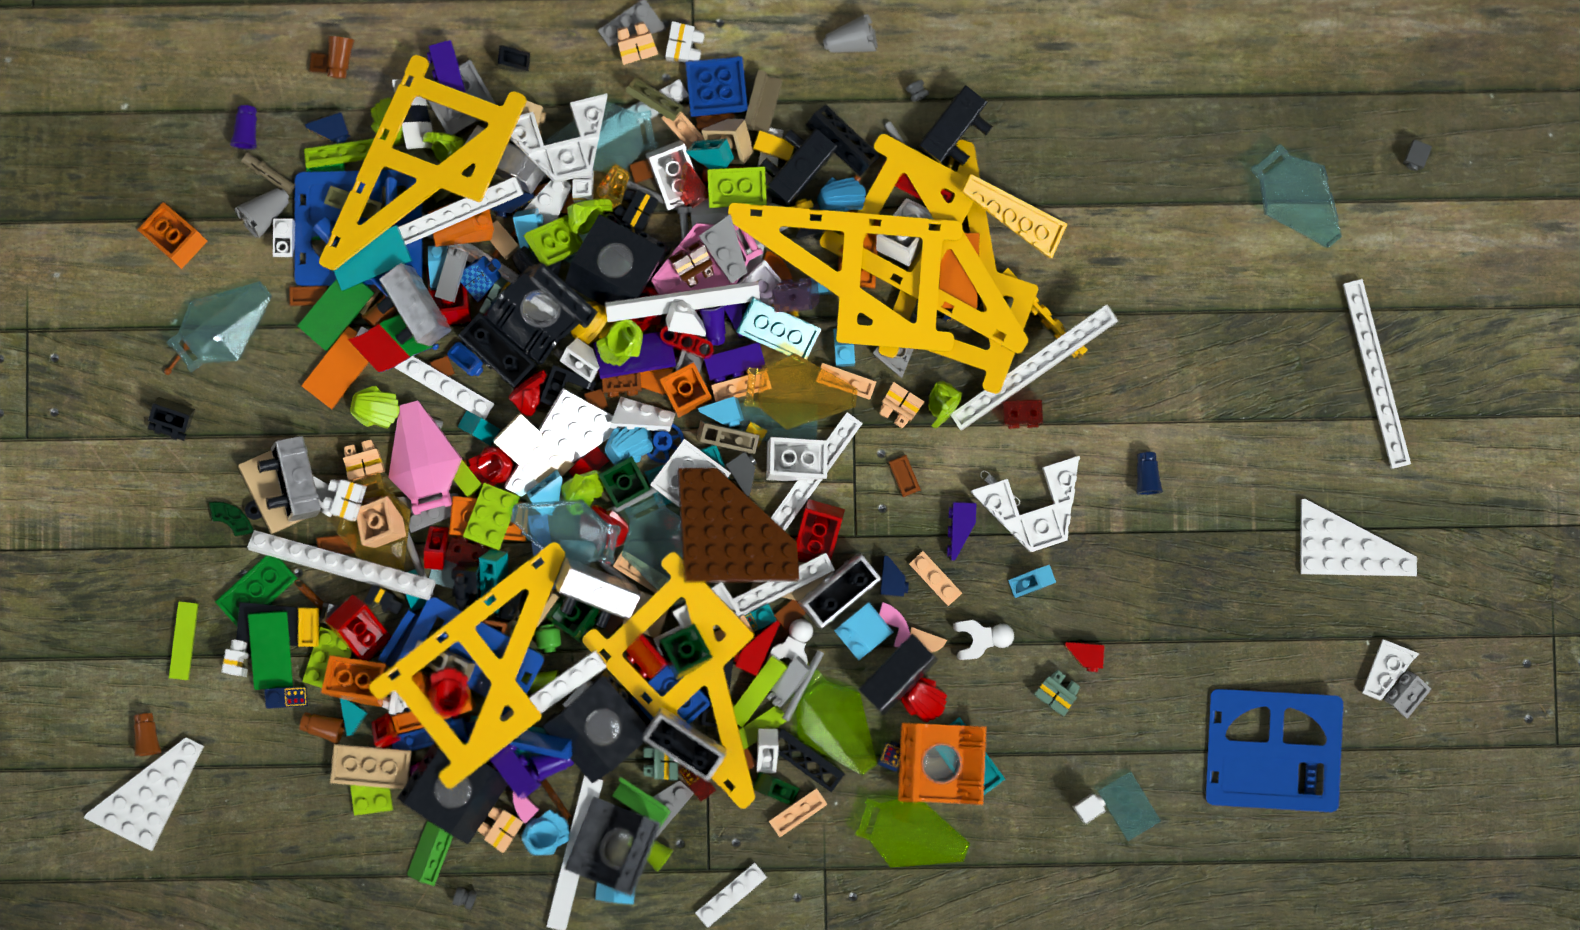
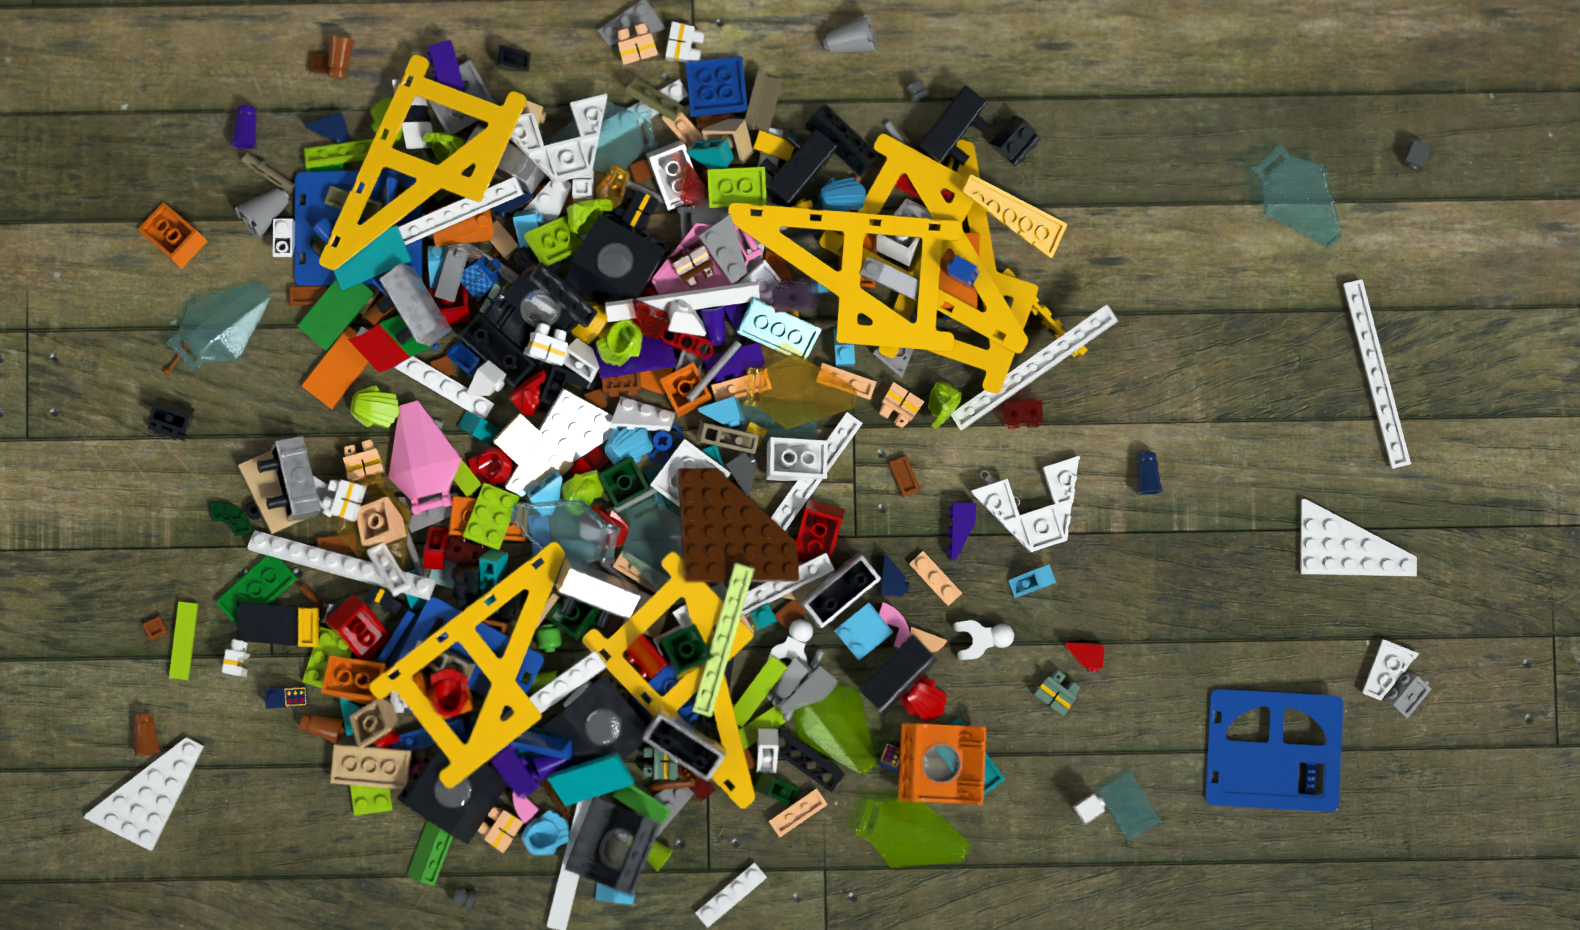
(155, 628): none -> dark orange tile
(270, 650): green tile -> none
(373, 721): none -> tan slope
(388, 569): none -> white tile
(406, 722): orange tile -> none
(486, 380): none -> white slope
(546, 348): none -> white hips
(591, 779): none -> teal tile
(650, 319): none -> clear red slope
(671, 784): none -> dark orange piece
(713, 371): none -> light grey bar
(723, 639): none -> yellowish green tile
(755, 652): red slope -> none
(813, 690): none -> light grey slope
(890, 278): none -> light grey slope
(963, 271): none -> blue brick
(1015, 140): none -> black brick

